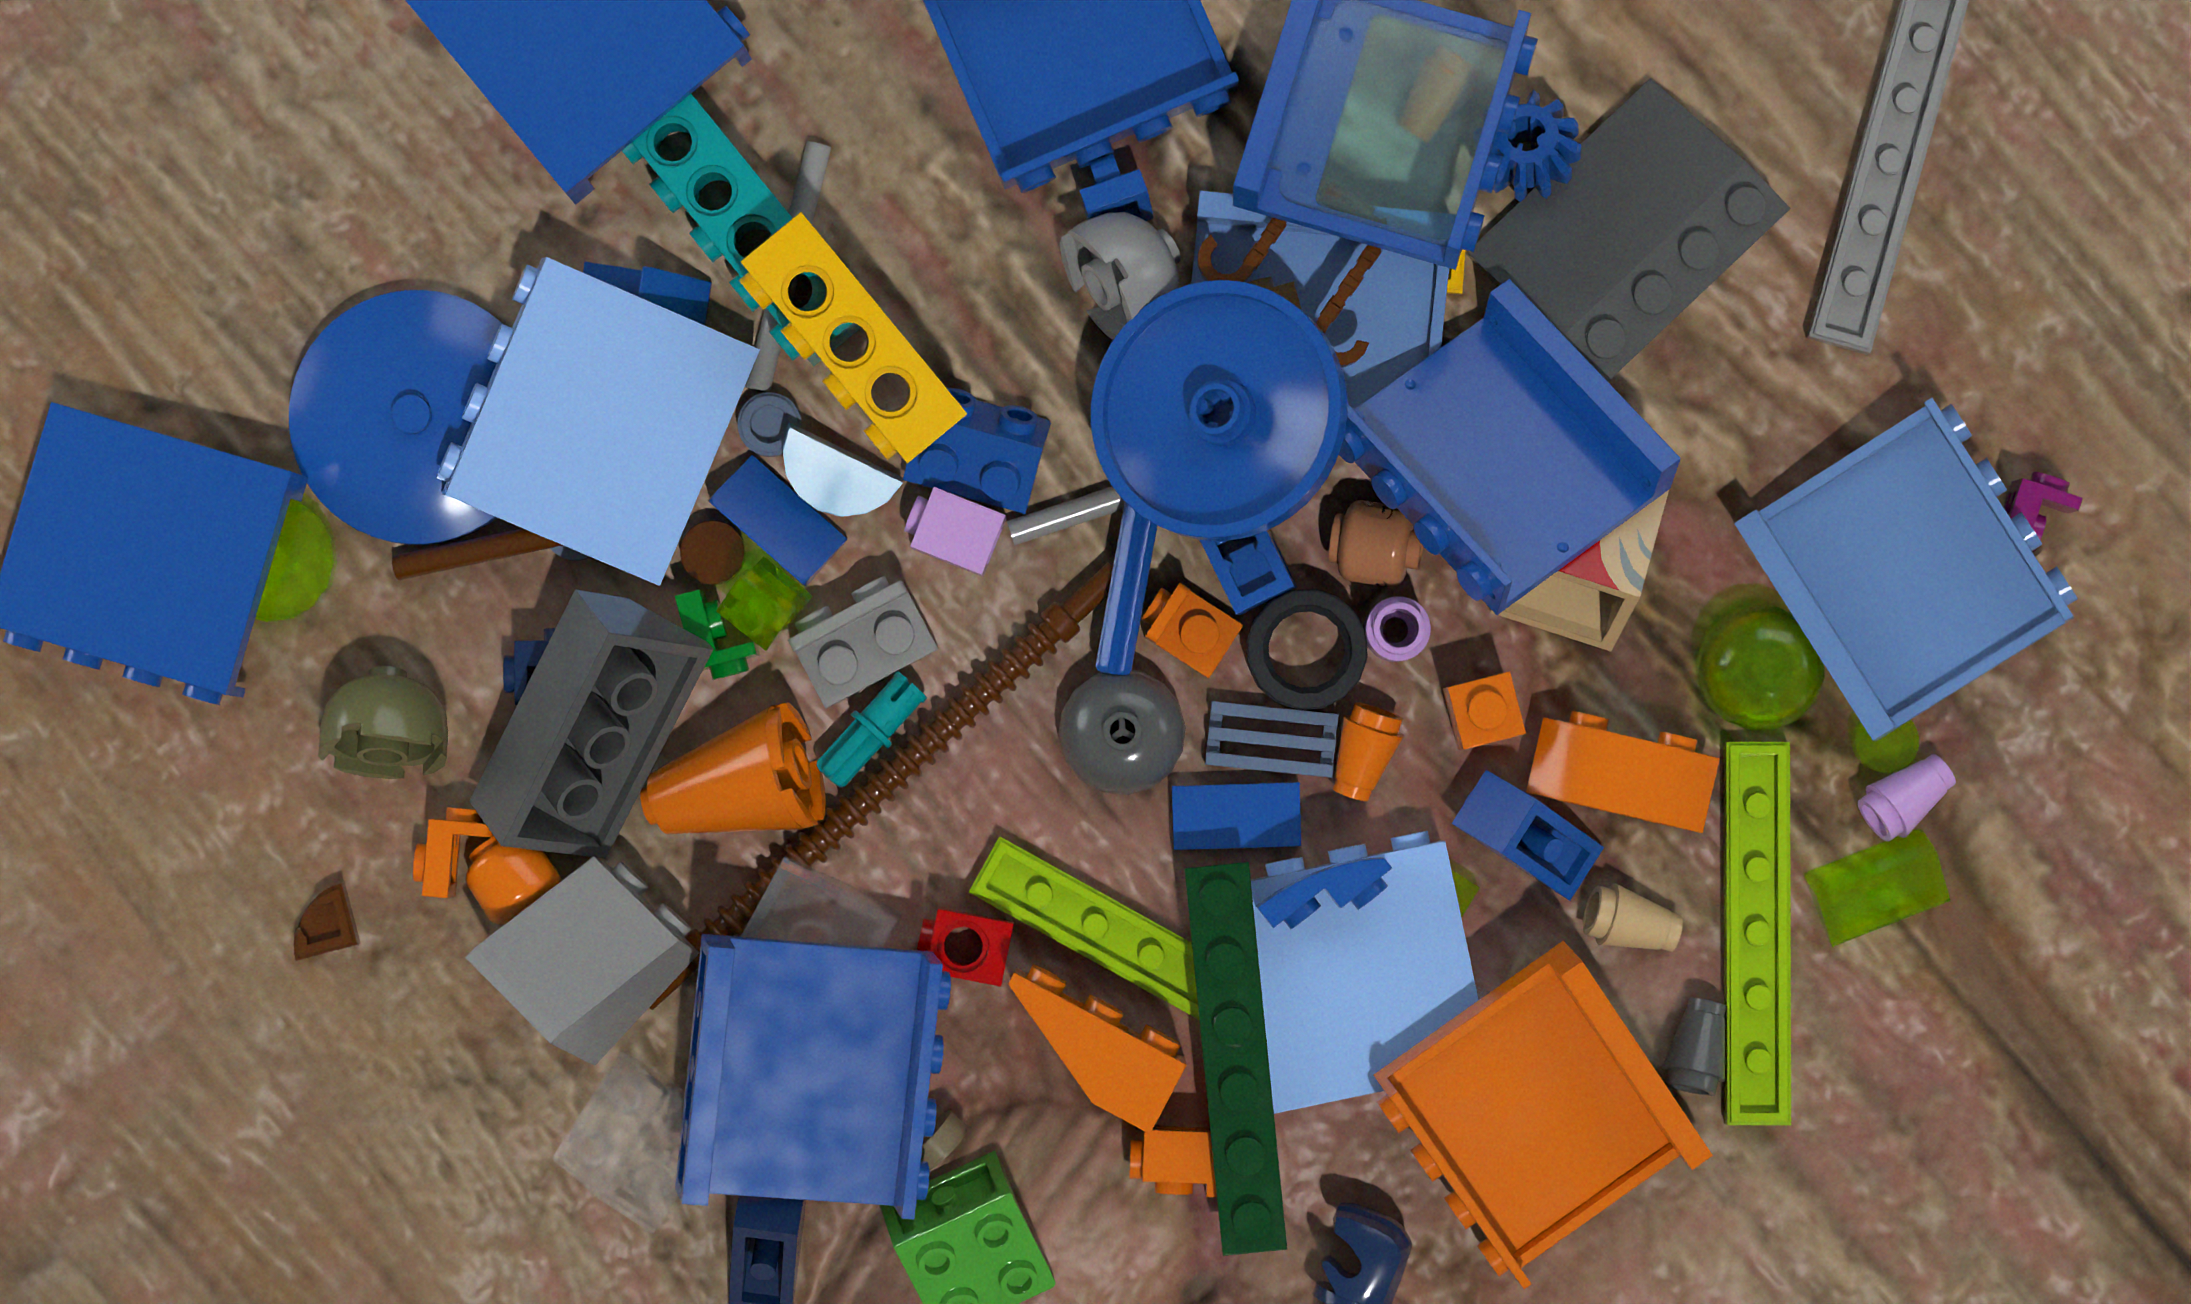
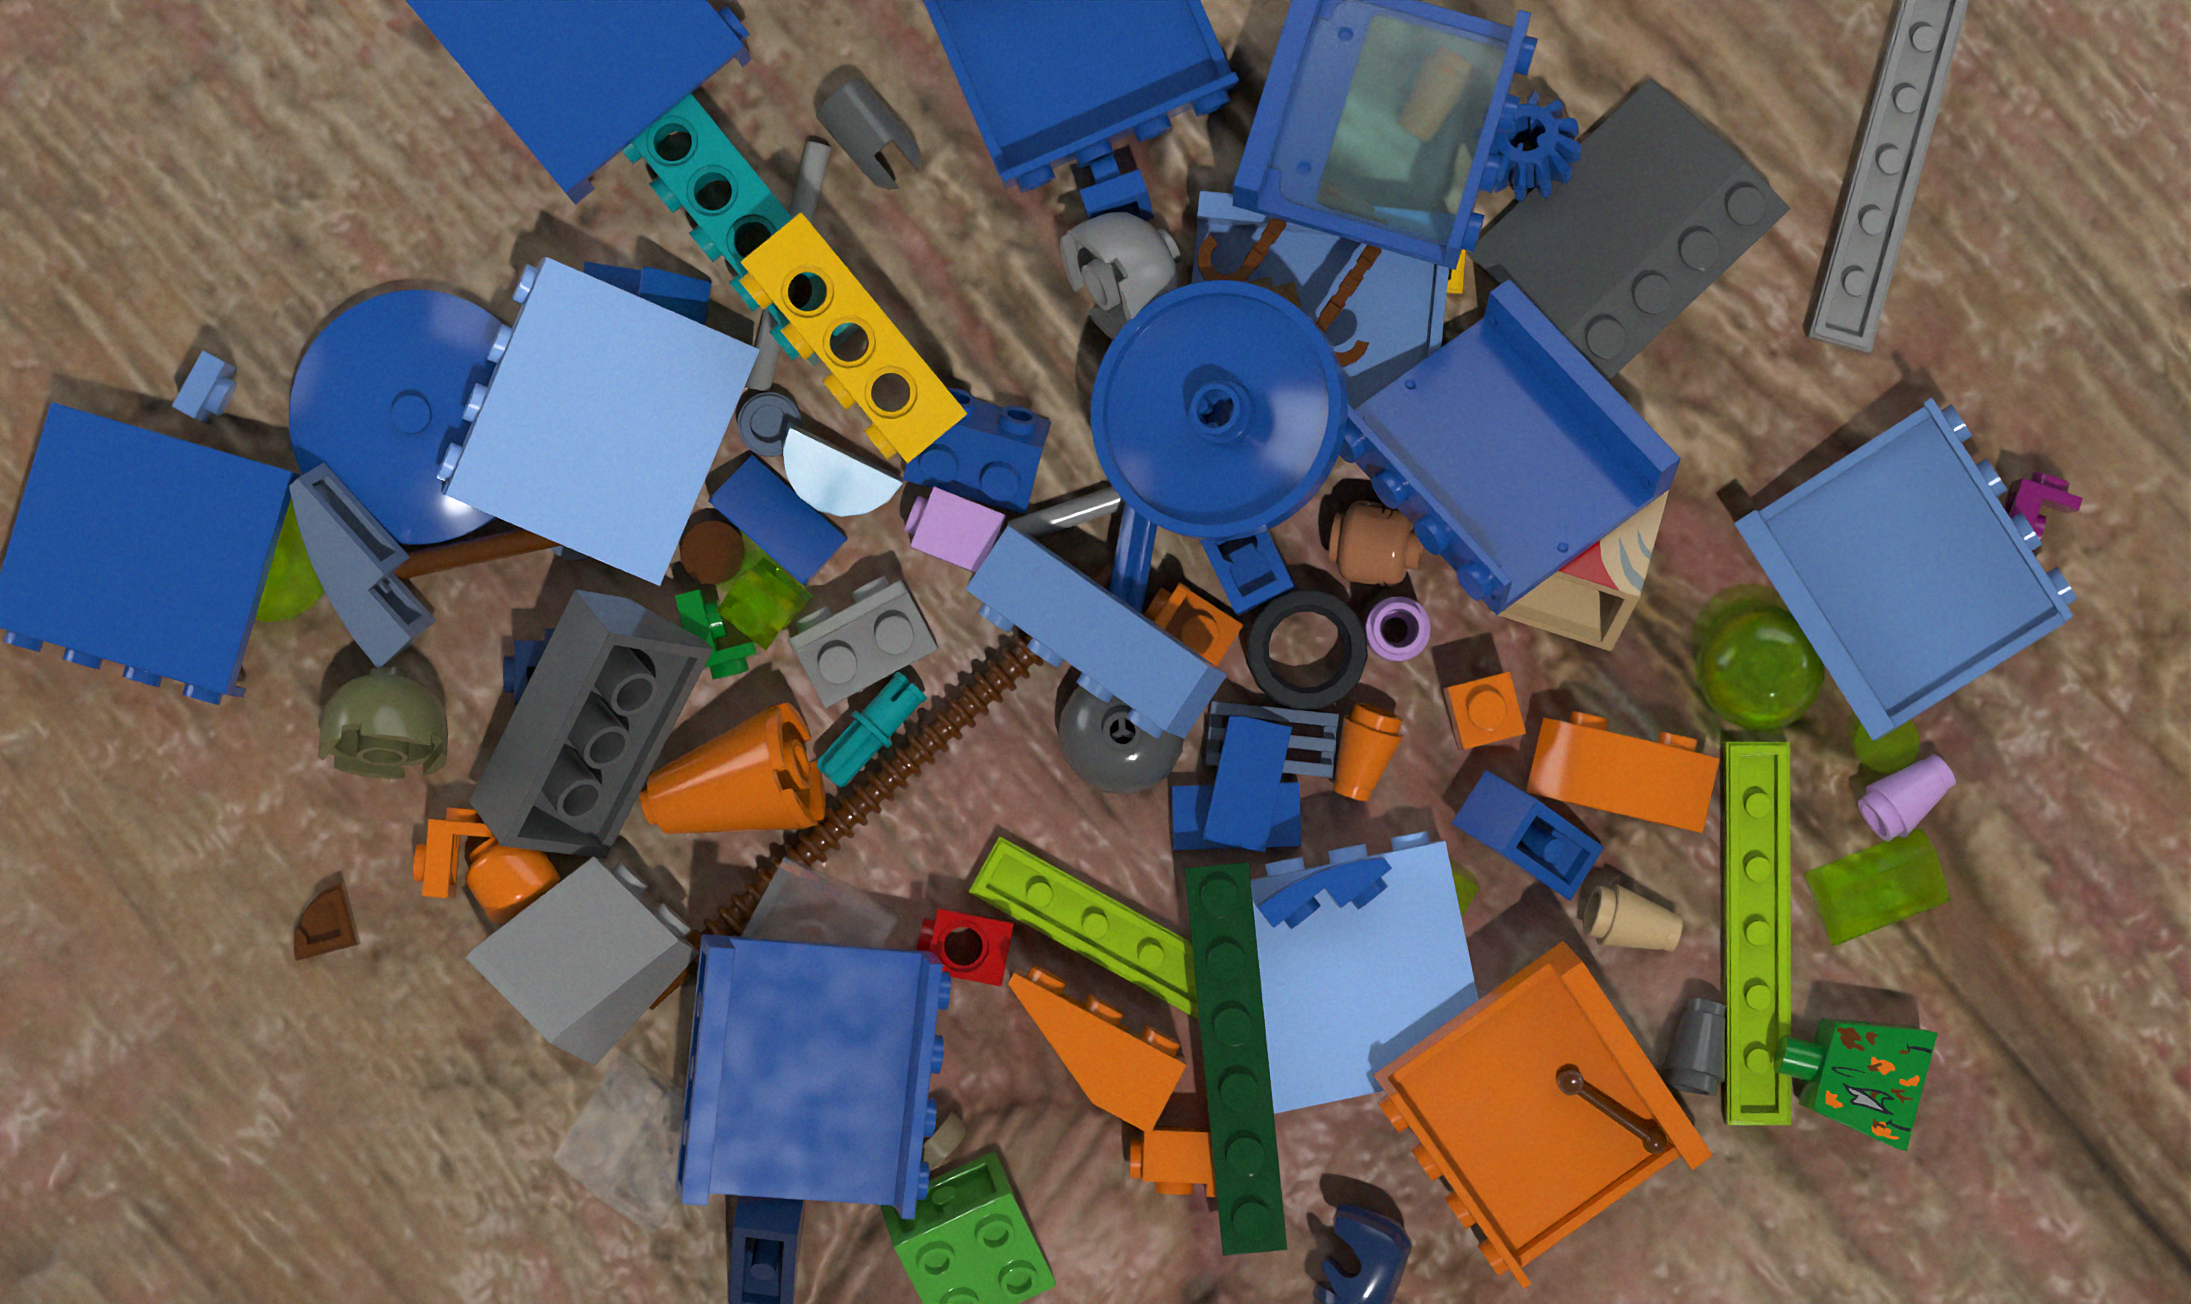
(207, 388): none -> medium blue plate
(357, 566): none -> sand blue slope
(864, 127): none -> dark grey piece
(1095, 633): none -> medium blue brick
(1246, 783): none -> blue slope
(1572, 1083): none -> reddish brown hinge
(1861, 1075): none -> green torso

